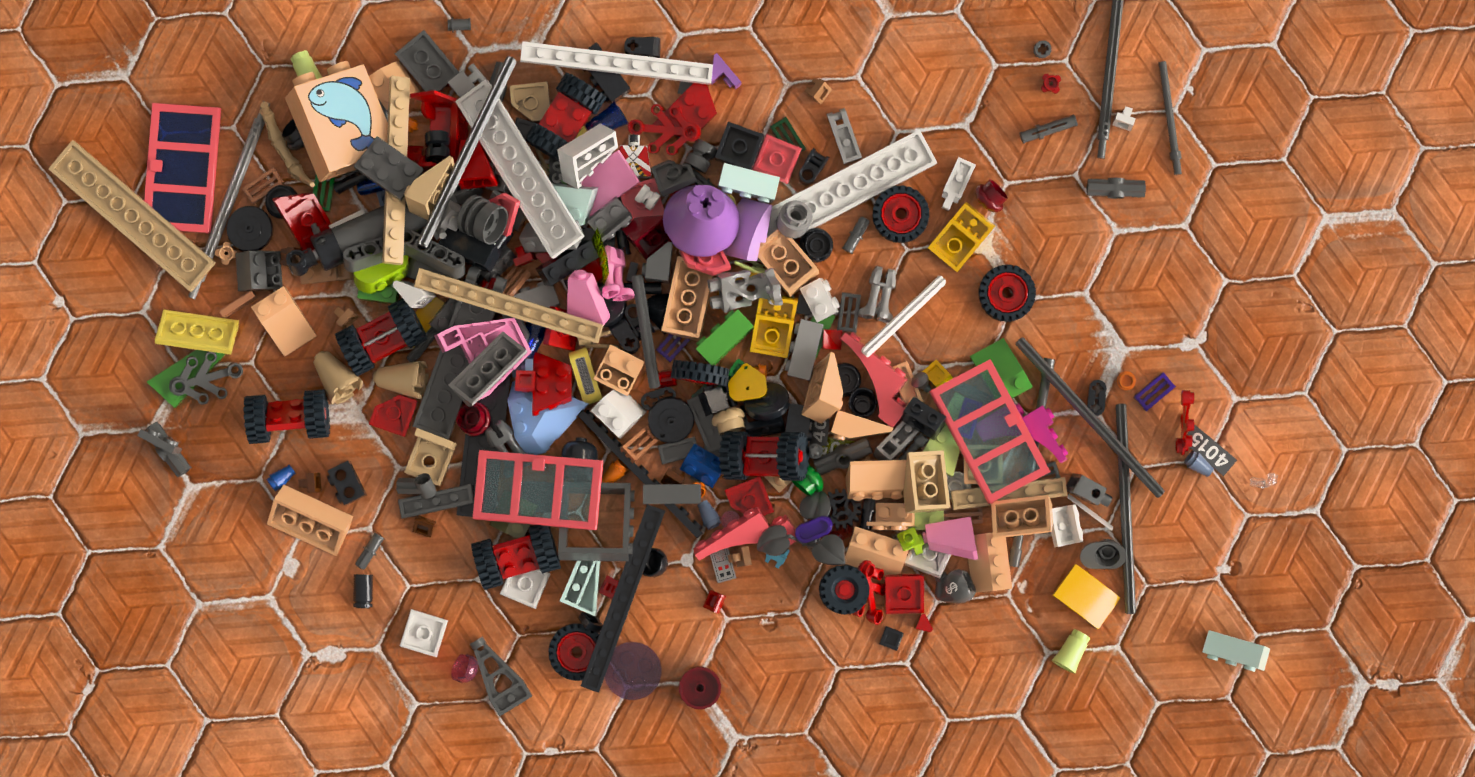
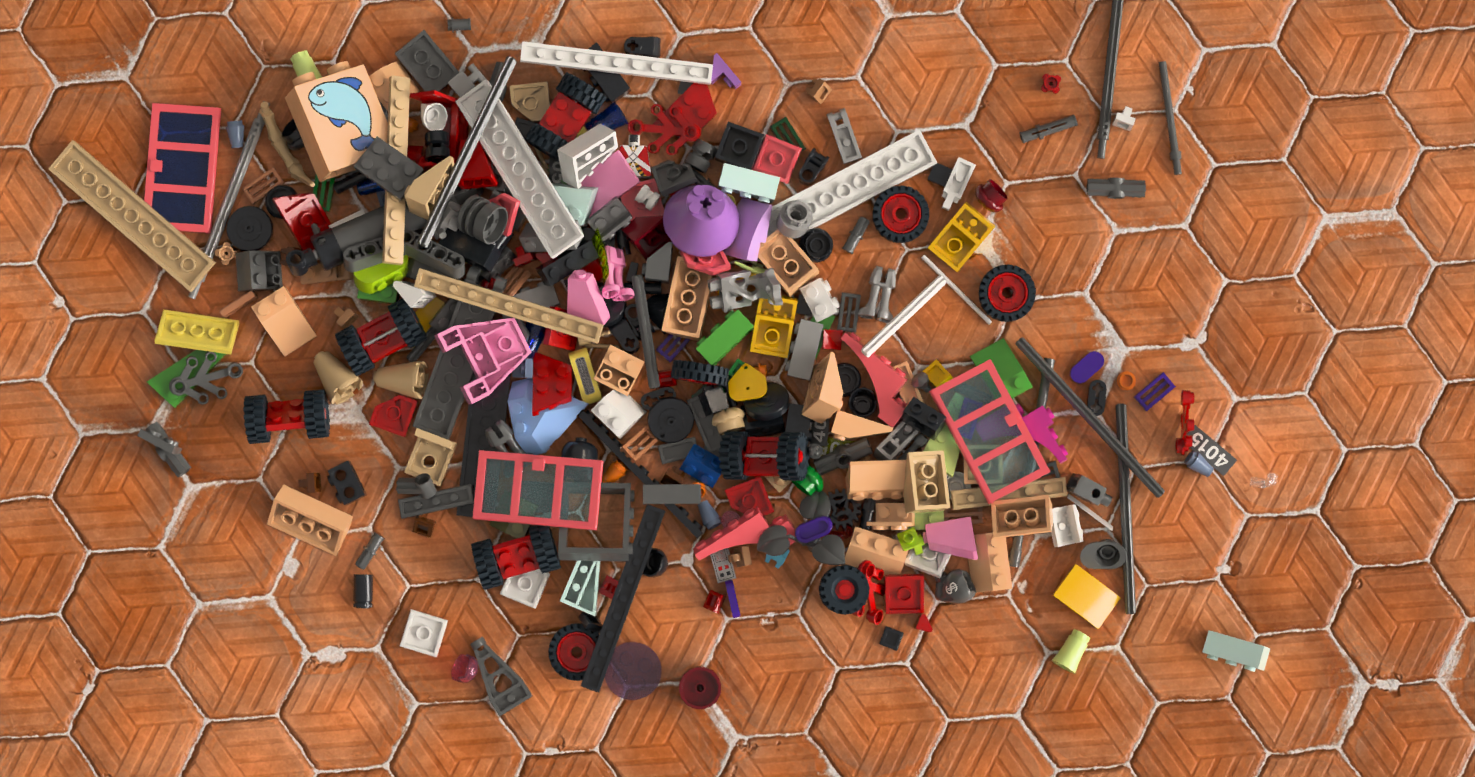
(235, 133): none -> sand blue cone
(280, 477): blue cone -> none
(433, 116): none -> white hat
(473, 419): dark red piece -> none
(487, 369): light grey slope -> none
(525, 381): red tile -> none
(732, 598): none -> dark purple tile
(939, 174): none -> black tile
(957, 290): none -> white axle
(1046, 53): dark grey bush -> none
(1087, 367): none -> dark purple tile

